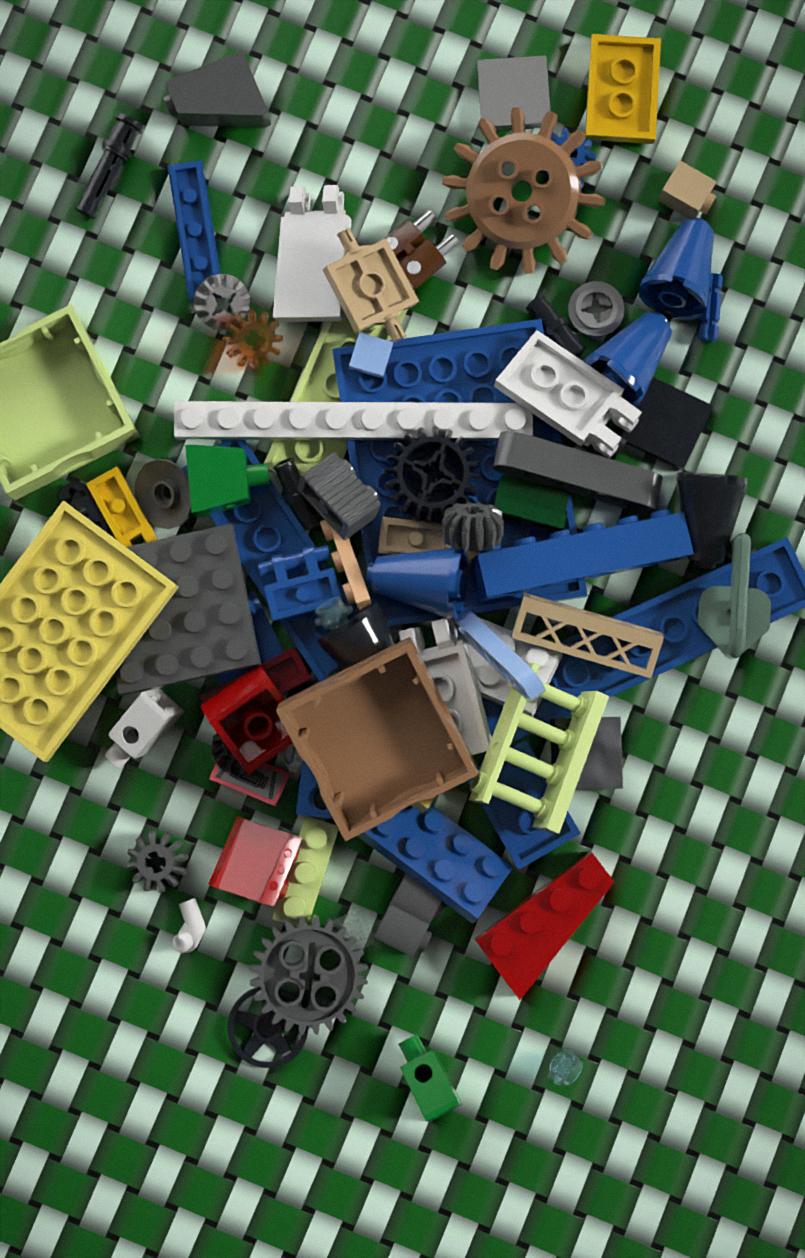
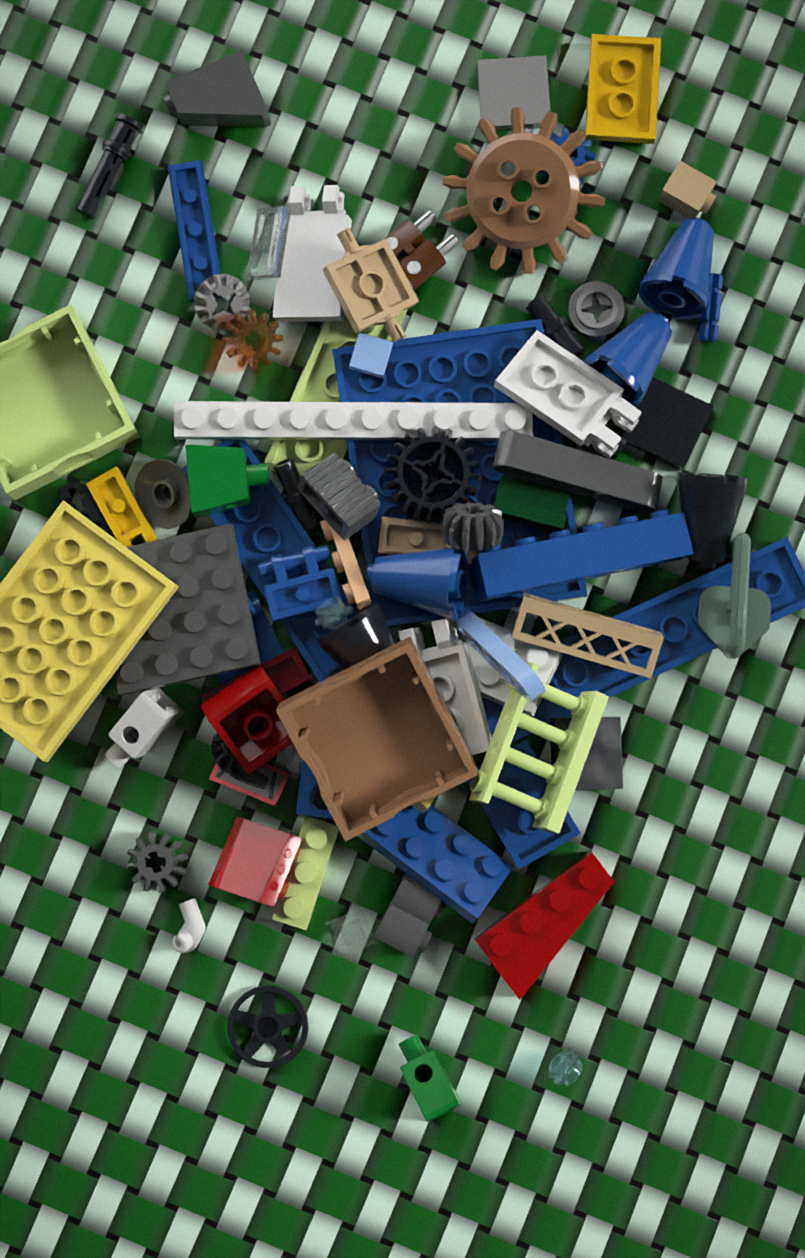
(268, 243): none -> clear tile
(341, 977): dark grey gear -> none

